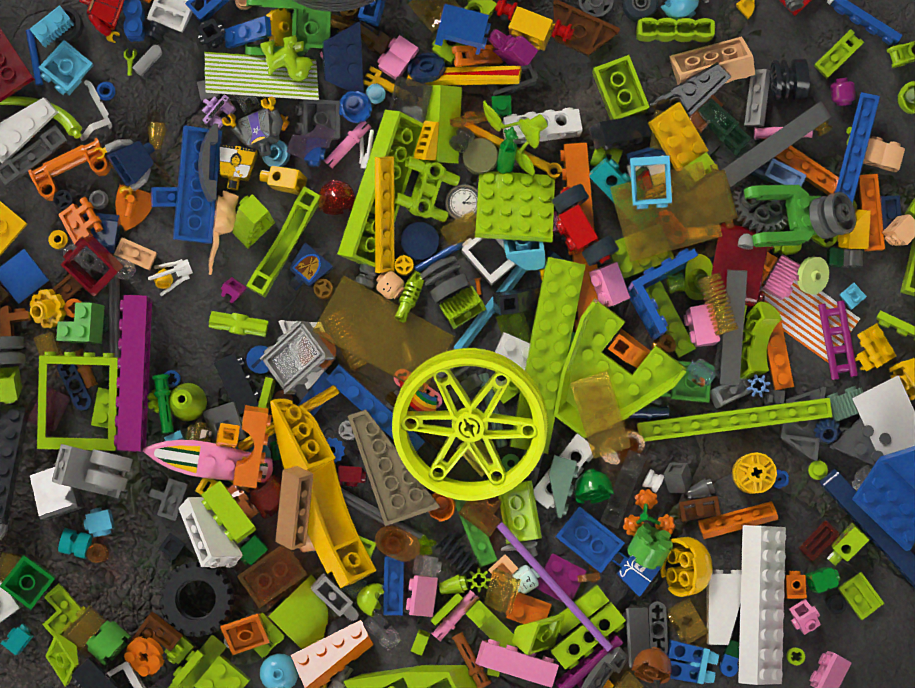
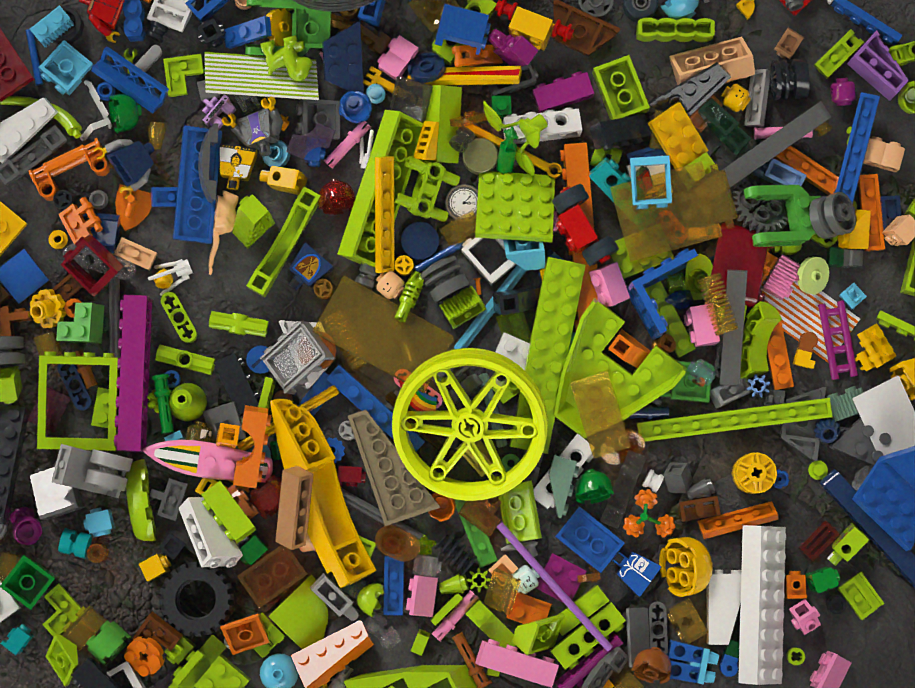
(25, 526): none -> magenta hair
(124, 112): none -> green cylinder
(129, 83): none -> blue fence
(138, 502): none -> lime brick
(155, 566): none -> yellow slope
(173, 357): none -> lime piece
(176, 302): none -> lime beam
(177, 69): none -> lime plate
(233, 288): magenta tile -> none
(563, 92): none -> magenta brick
(650, 546): bright green brick -> none
(680, 299): none -> clear blue slope
(736, 97): none -> yellow head
(745, 241): light grey hinge -> none
(788, 44): none -> medium nougat bracket
(804, 350): none -> leg
(878, 67): none -> medium lavender wedge

